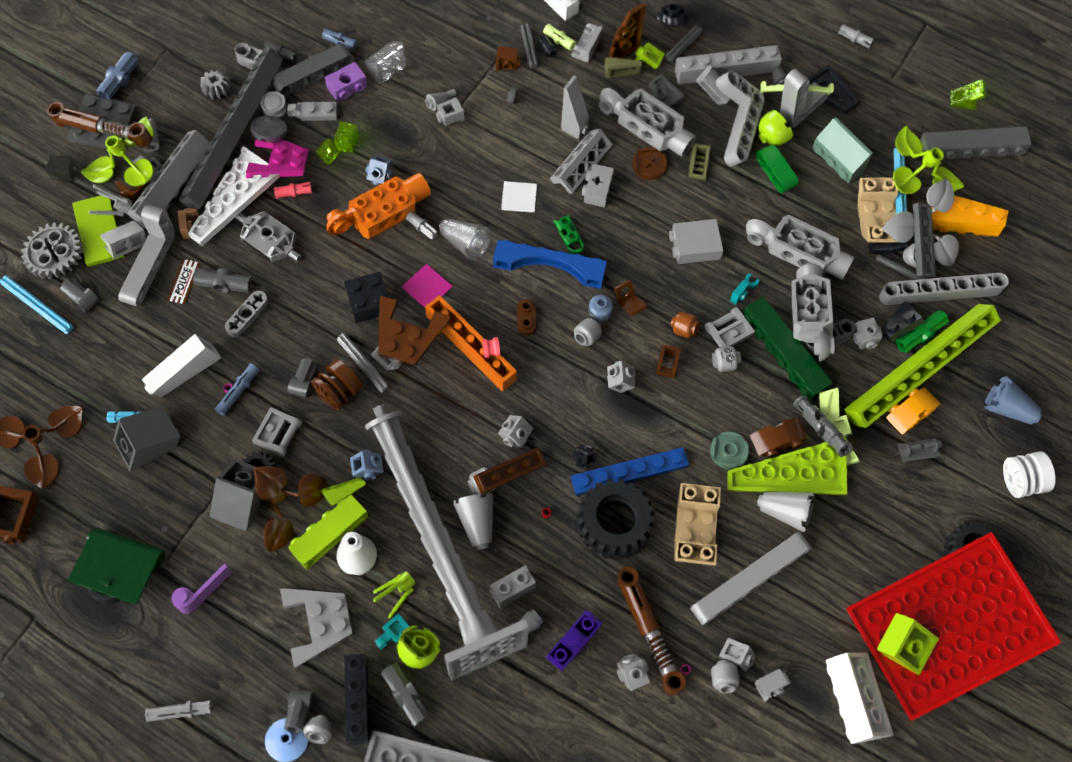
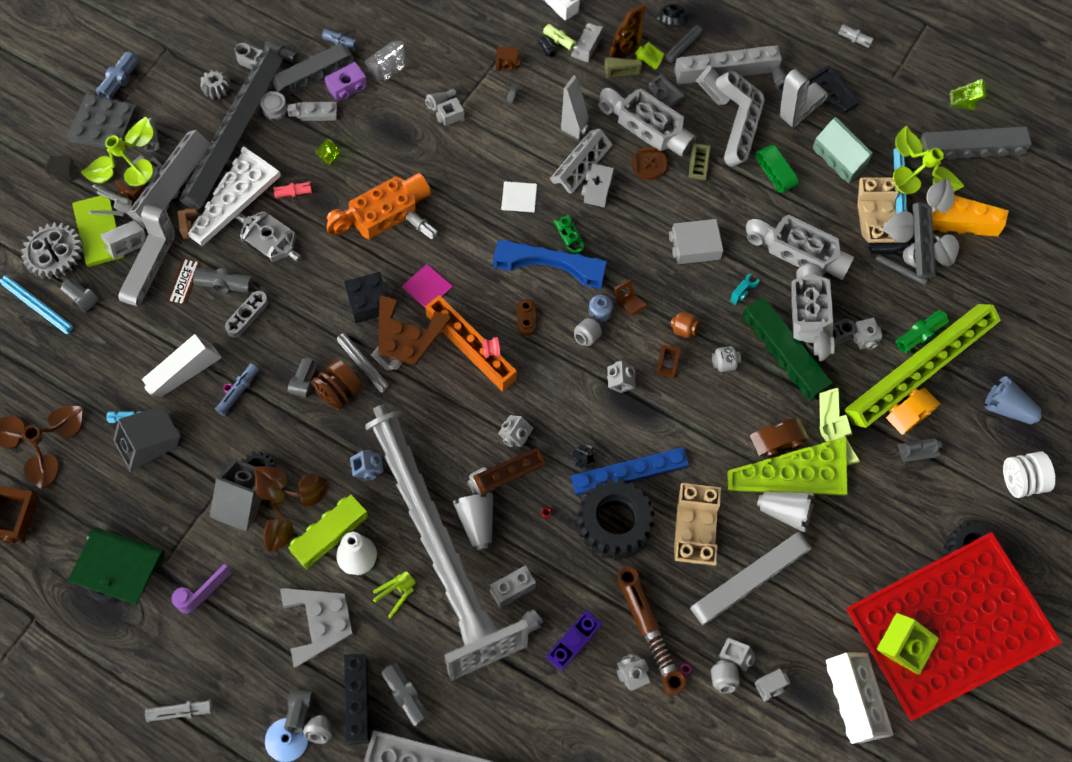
(98, 124): reddish brown piece -> none
(269, 128): flat silver tile -> none
(271, 429): light grey plate -> none
(285, 160): dark pink wing -> none
(340, 491): lime slope -> none
(346, 136): clear neon green brick -> none
(379, 170): sand blue brick -> none
(393, 631): teal plate -> none
(418, 647): lime cylinder -> none
(467, 237): clear cone -> none
(529, 46): dark grey axle -> none
(729, 450): sand green tile -> none
(733, 333): light grey plate -> none
(773, 129): lime cylinder -> none
(823, 426): dark grey piece -> none
(828, 90): yellowish green plate -> none
(901, 322): black wing -> none
(950, 284): light grey beam -> none

